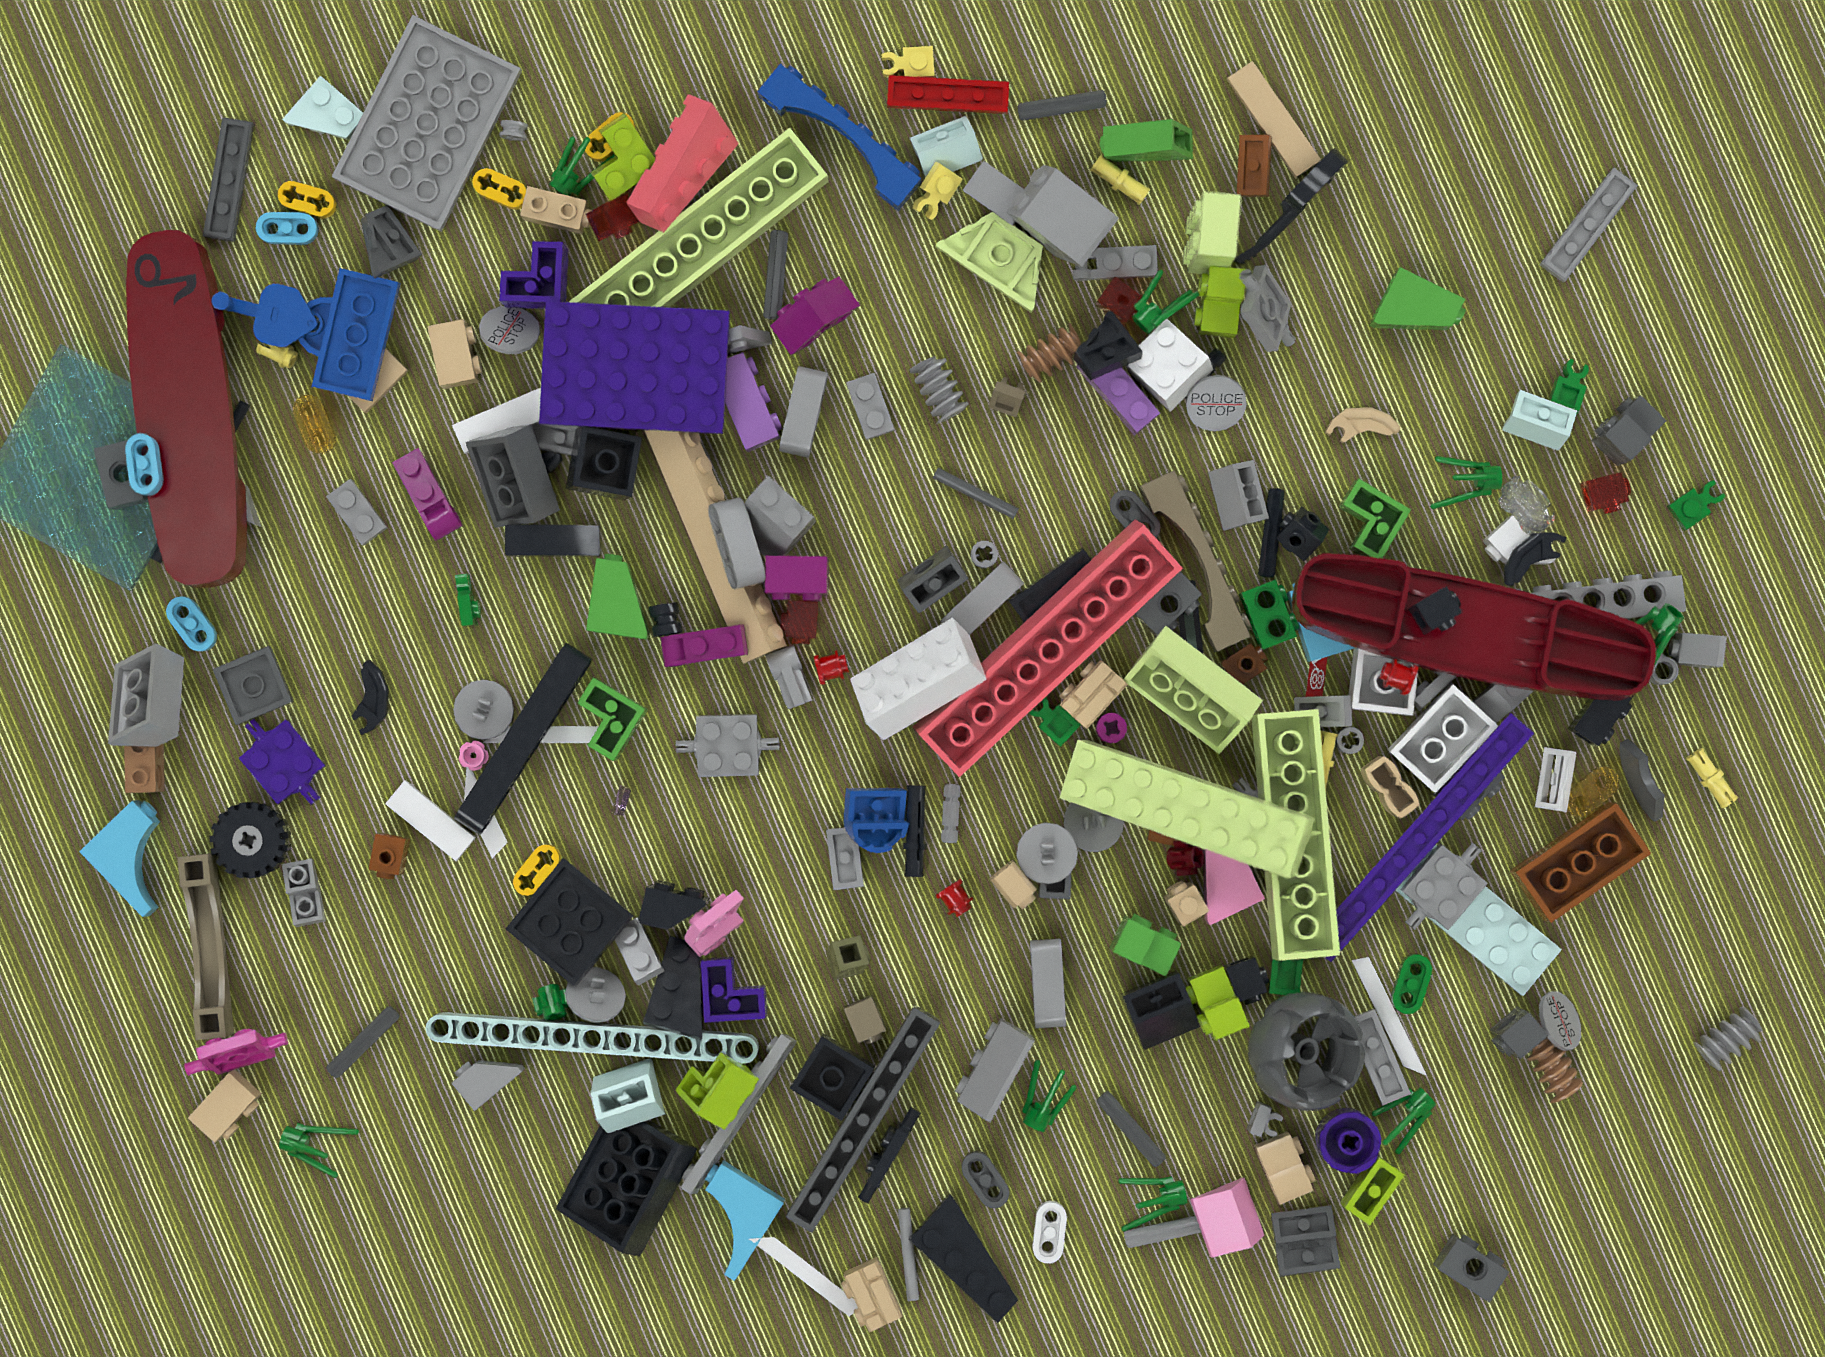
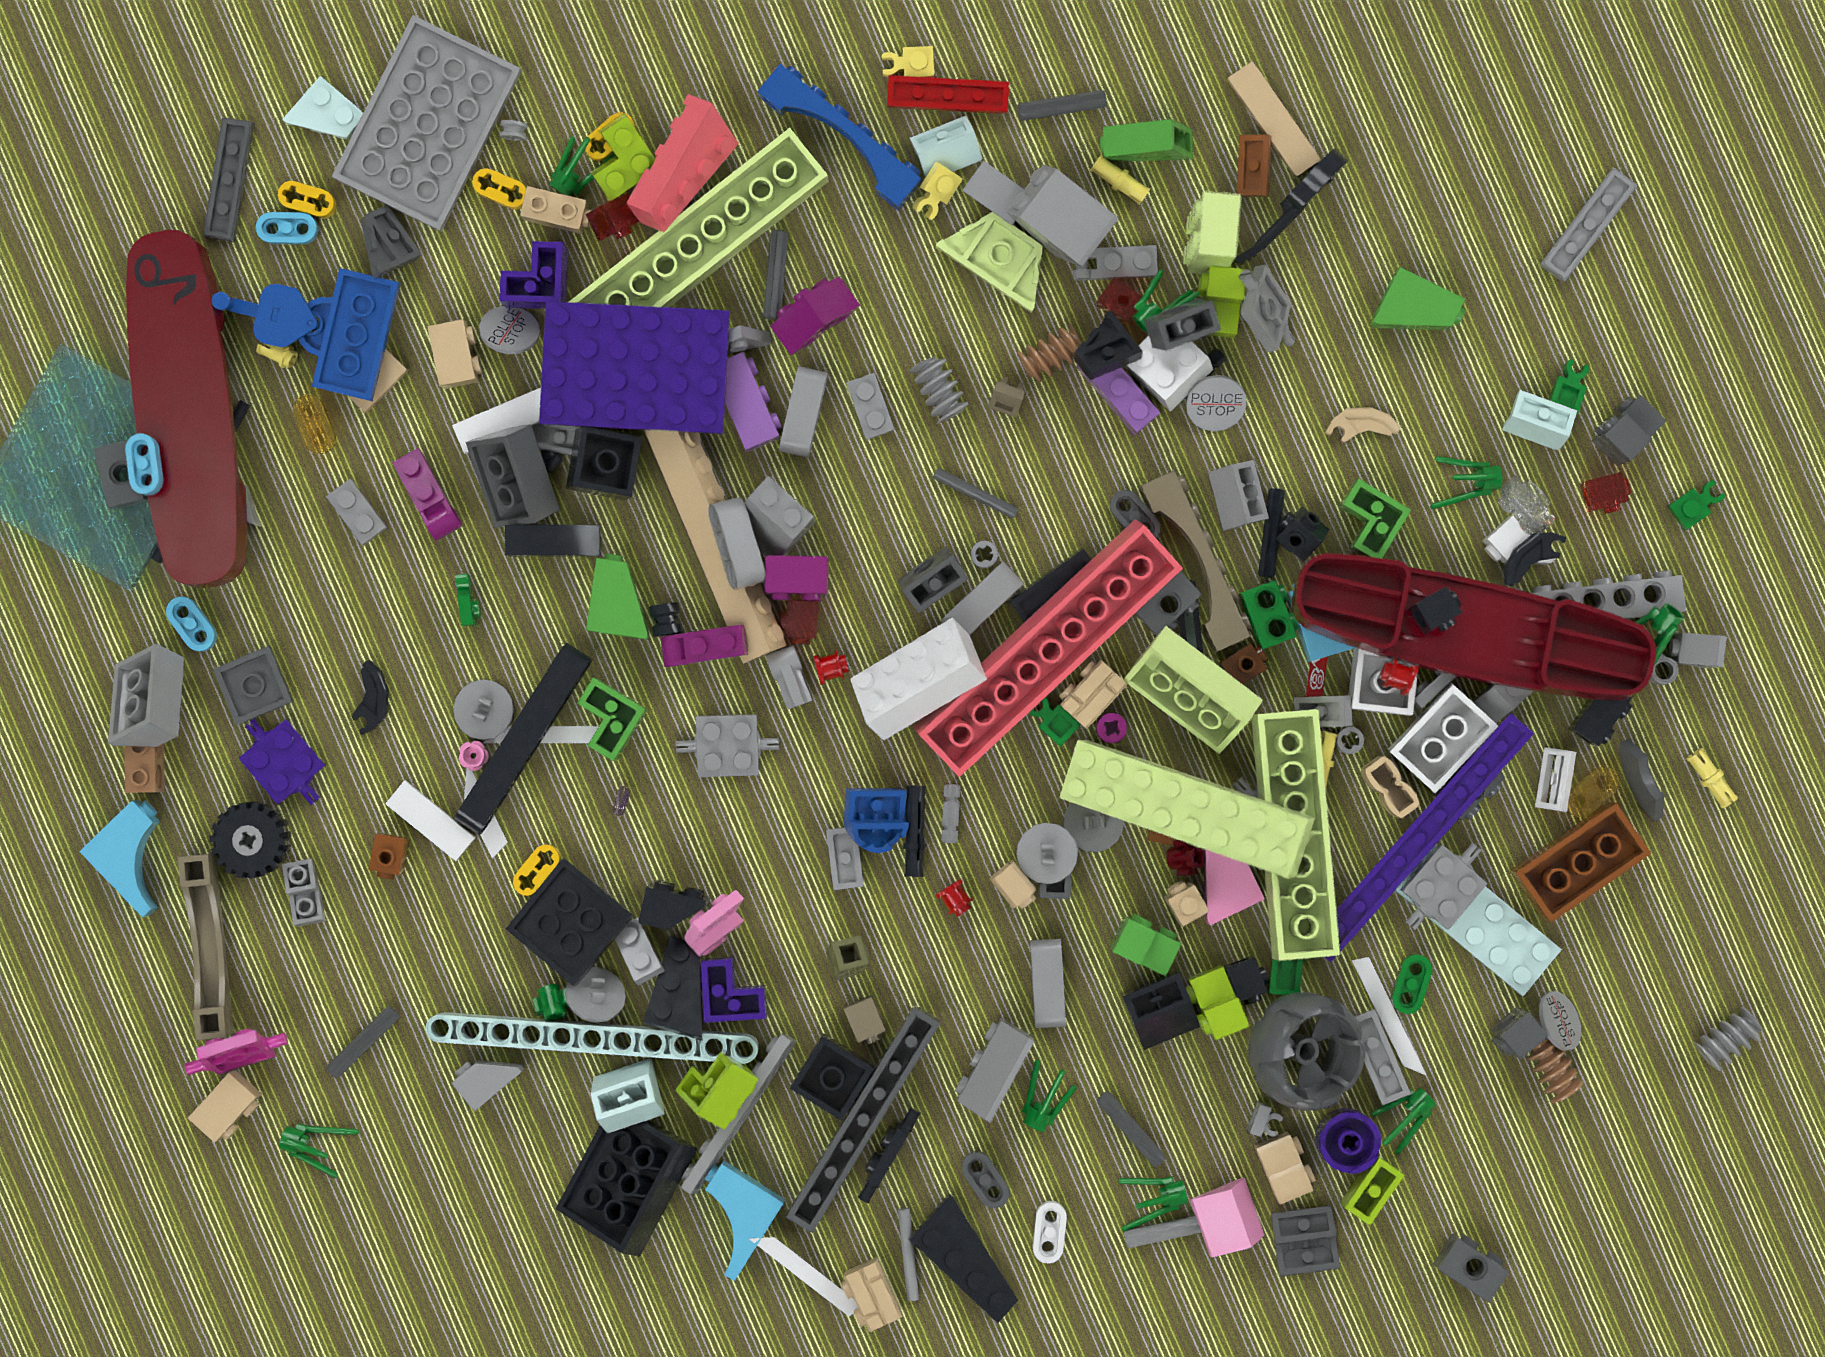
(1182, 324): none -> dark grey brick

